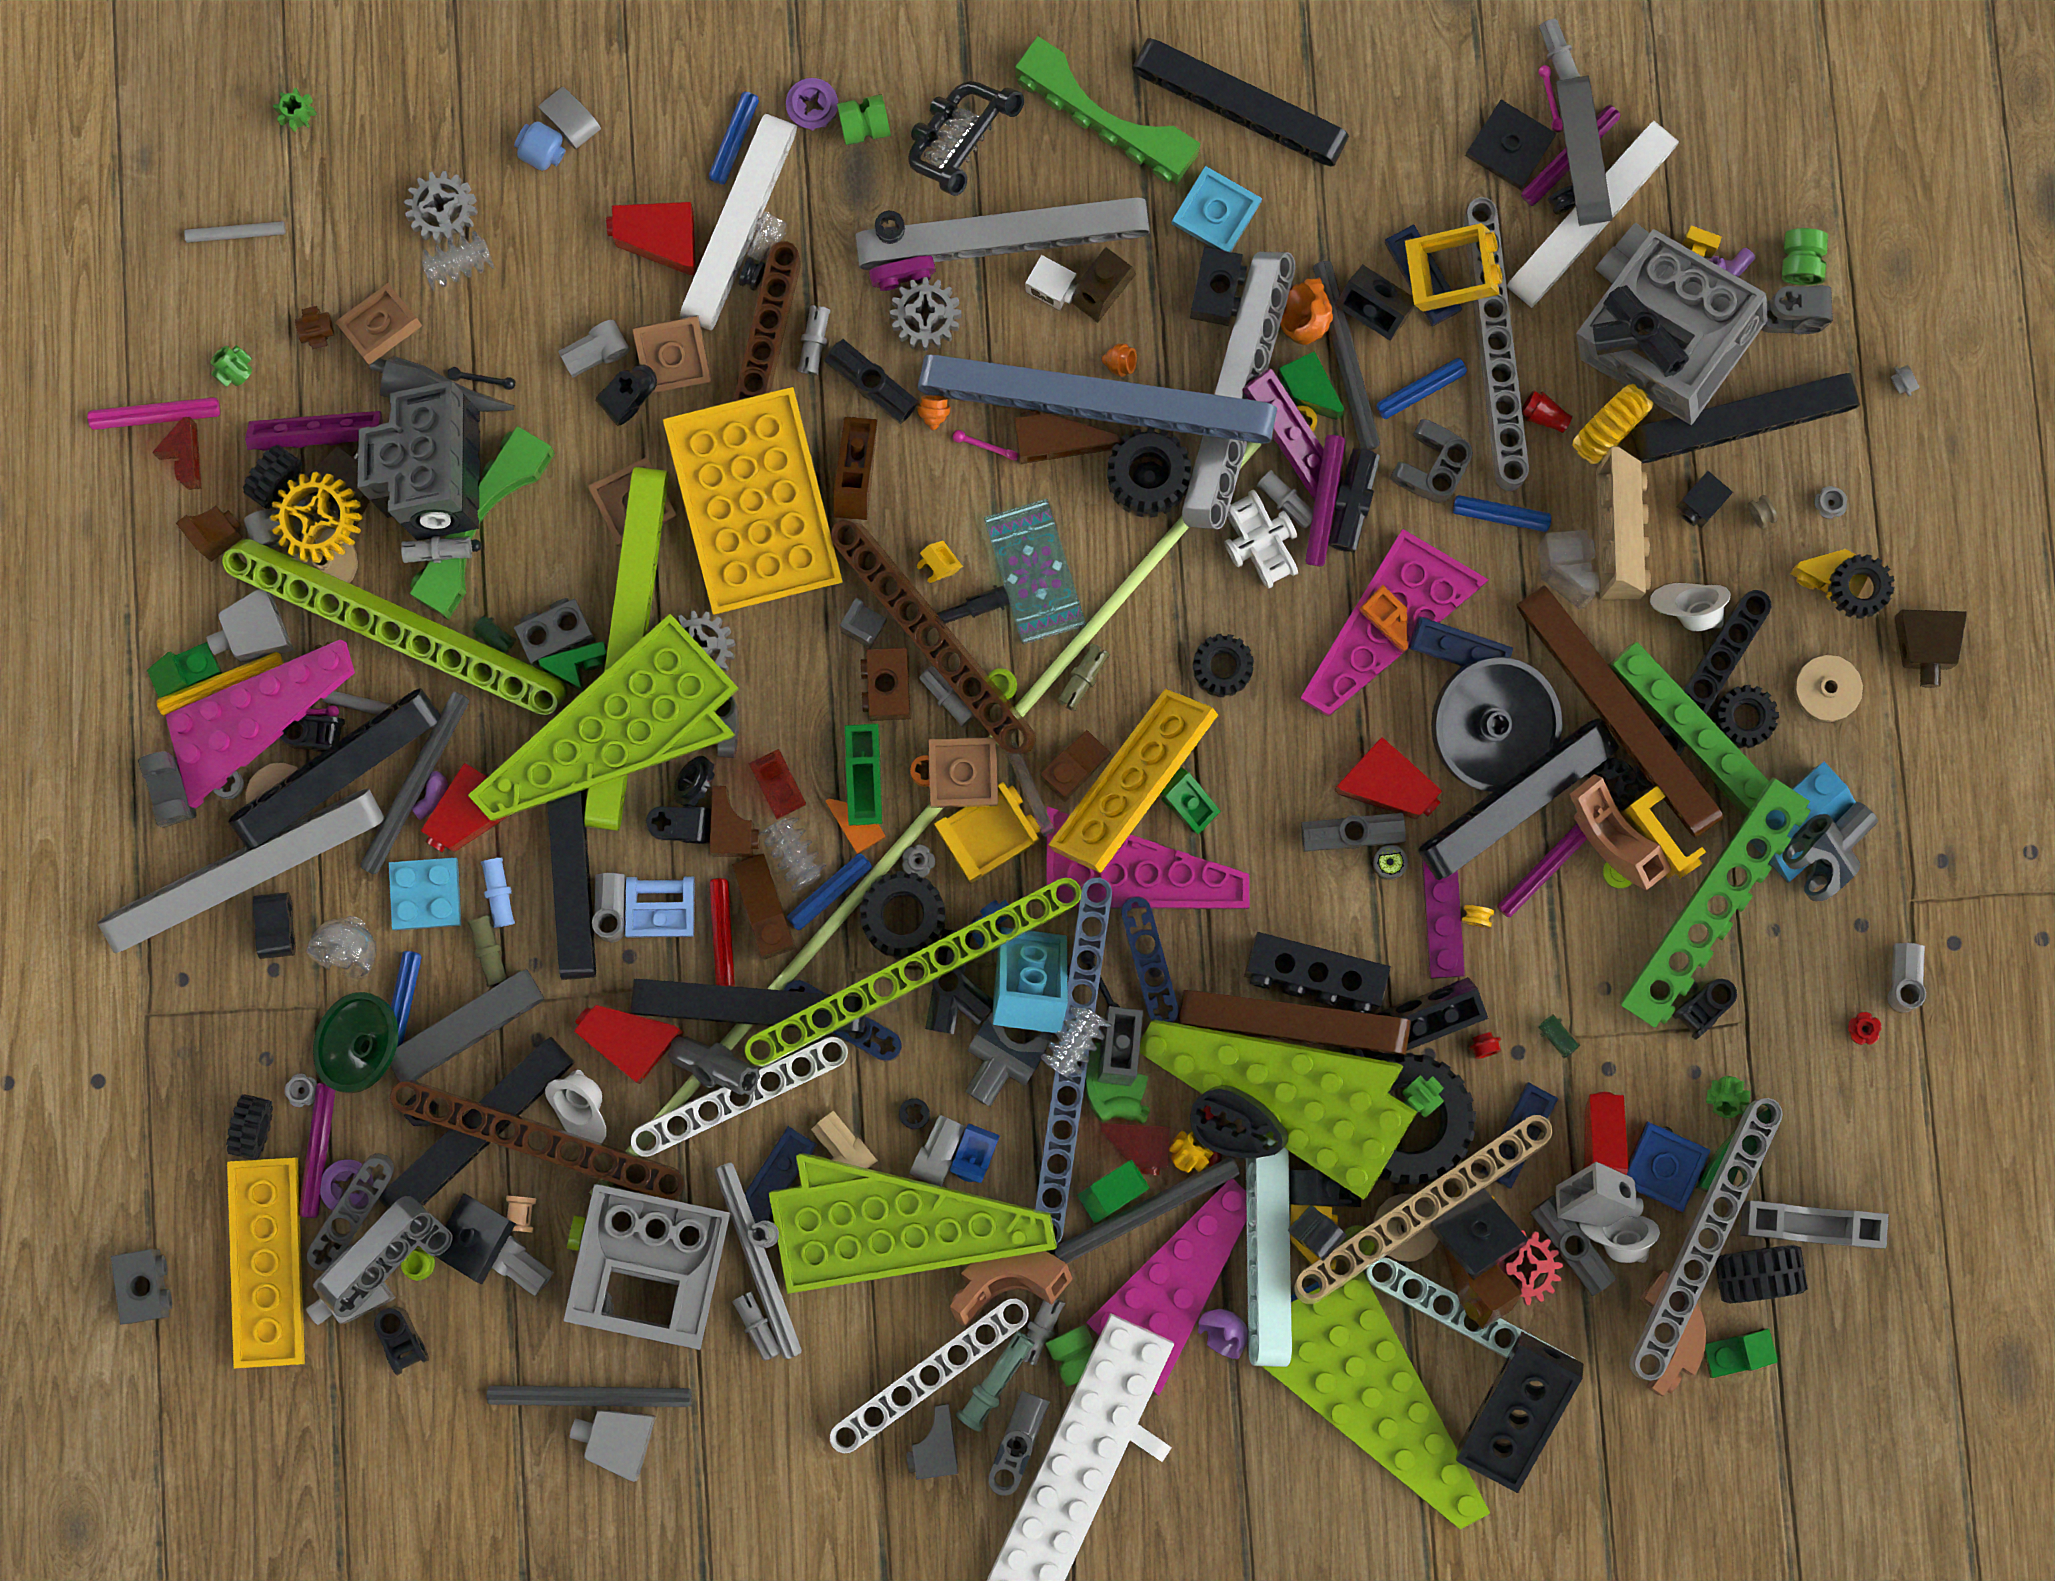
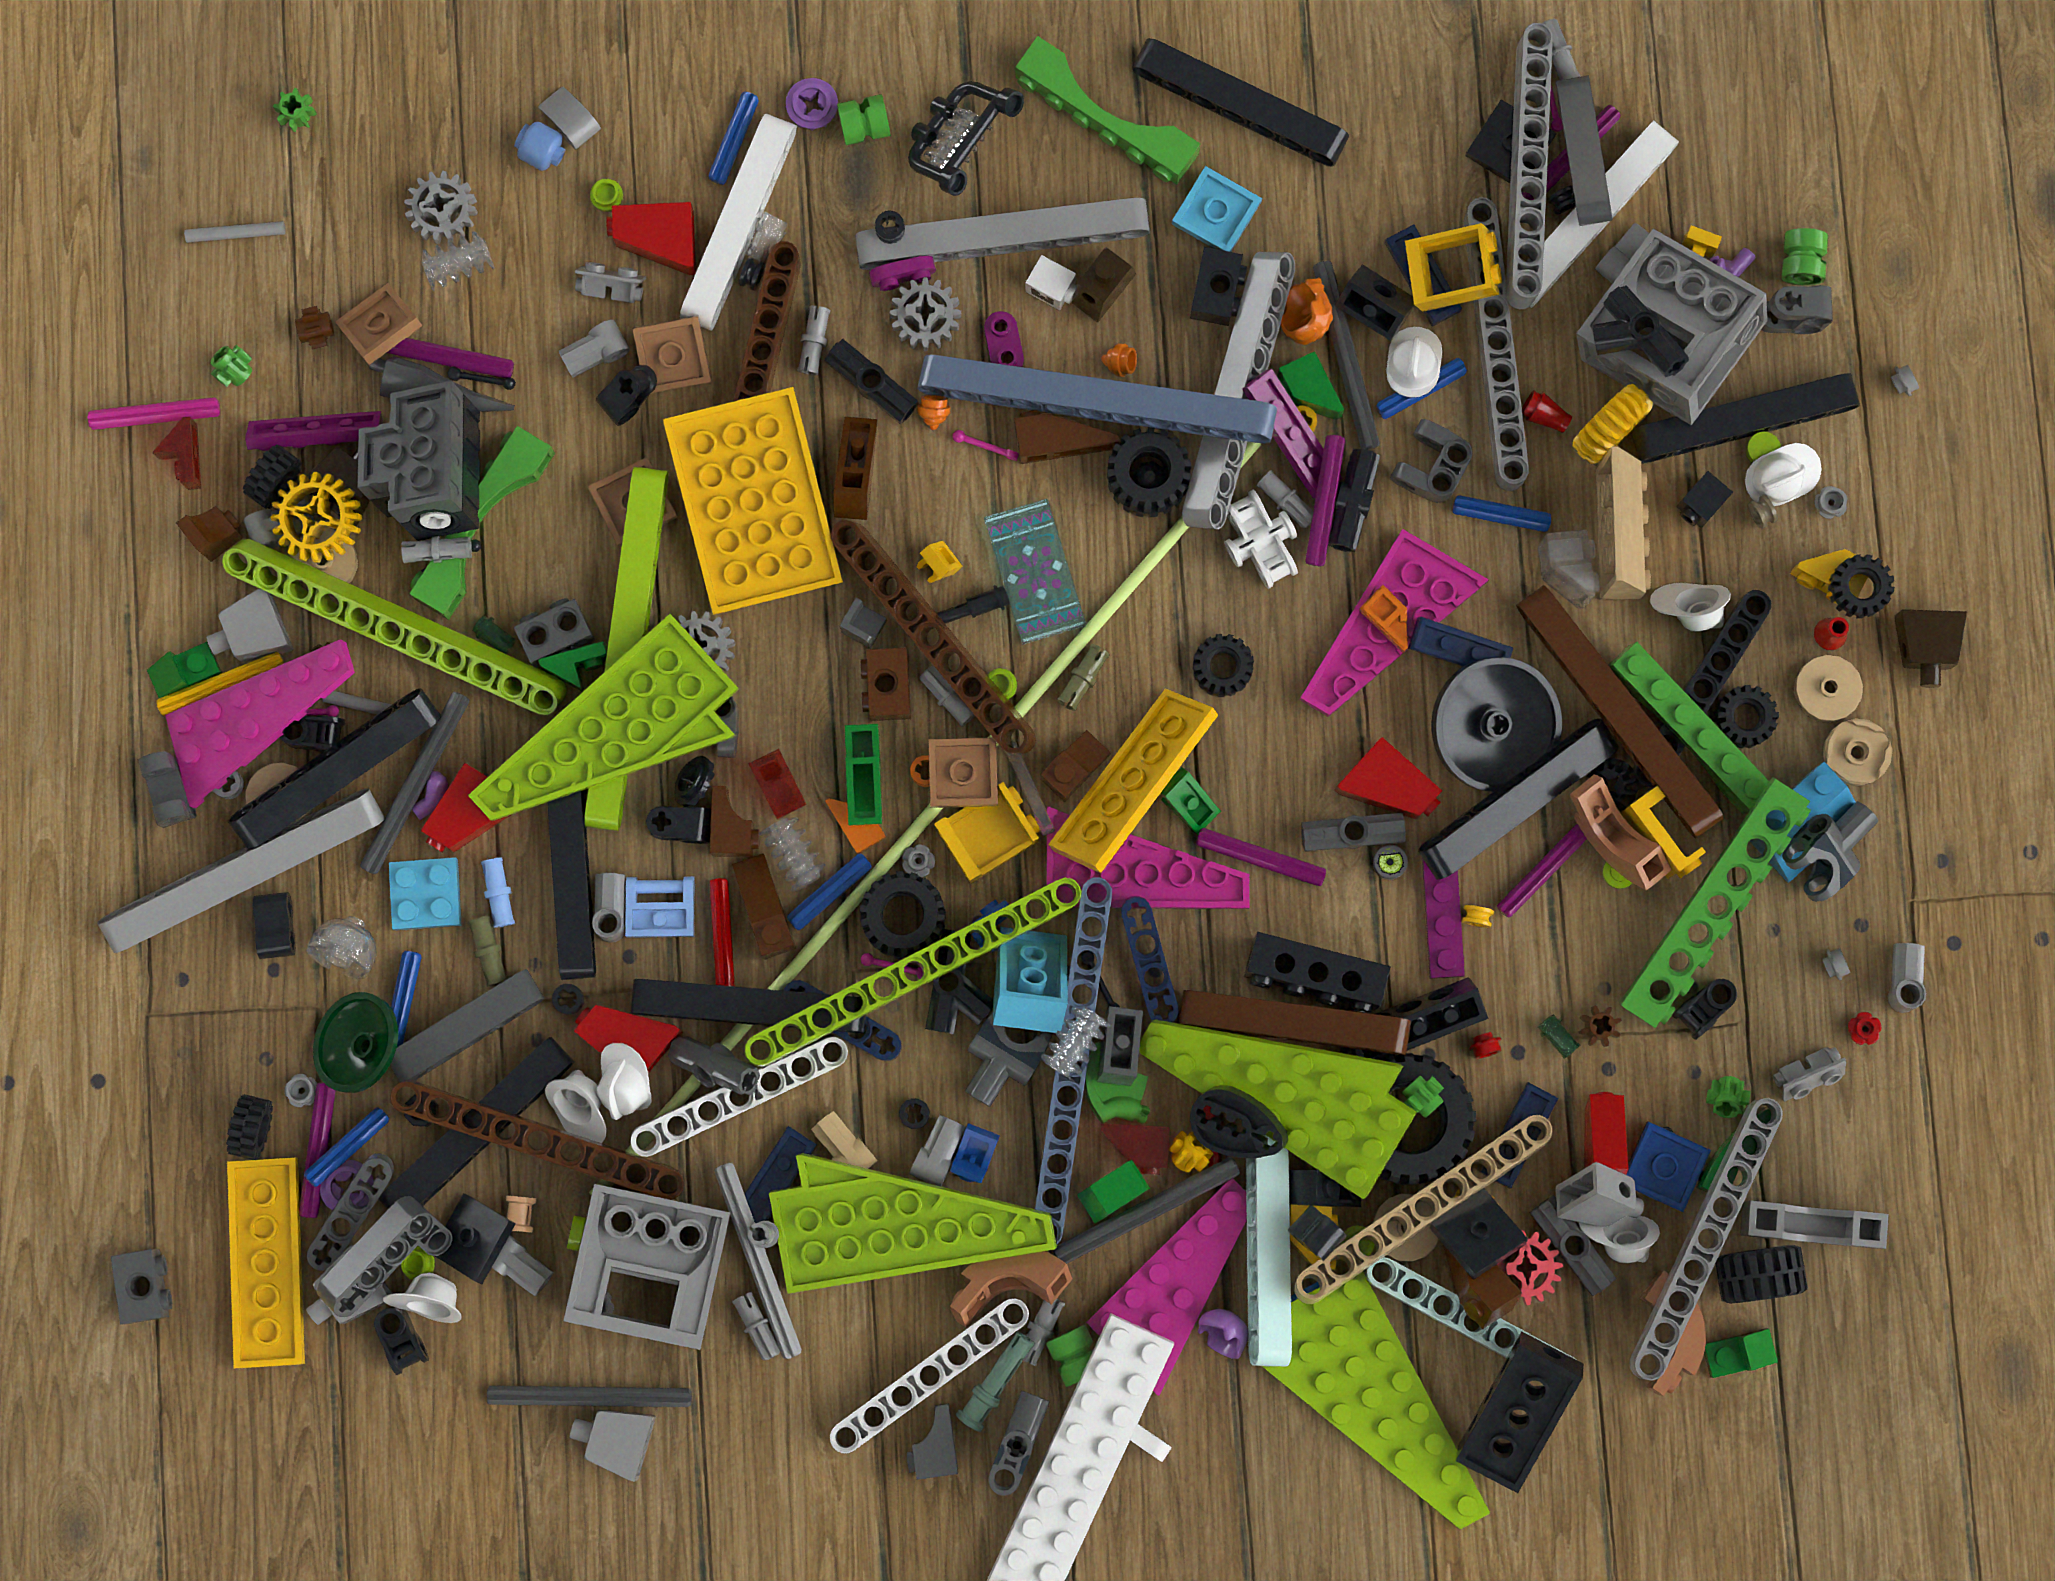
(346, 1147): none -> blue axle
(429, 1297): none -> white piece
(454, 357): none -> magenta axle
(564, 1008): none -> black bush
(596, 279): none -> light grey hinge
(605, 194): none -> lime plate
(623, 1081): none -> white piece
(867, 960): none -> dark pink hinge
(1003, 342): none -> magenta plate
(1261, 857): none -> magenta axle
(1414, 361): none -> white piece
(1525, 179): none -> light grey beam
(1609, 1023): none -> reddish brown gear
(1761, 444): none -> lime tile
(1783, 474): none -> white piece
(1825, 1069): none -> light grey hinge
(1827, 637): none -> red cone
(1836, 964): none -> light grey plate
(1874, 749): none -> tan plate

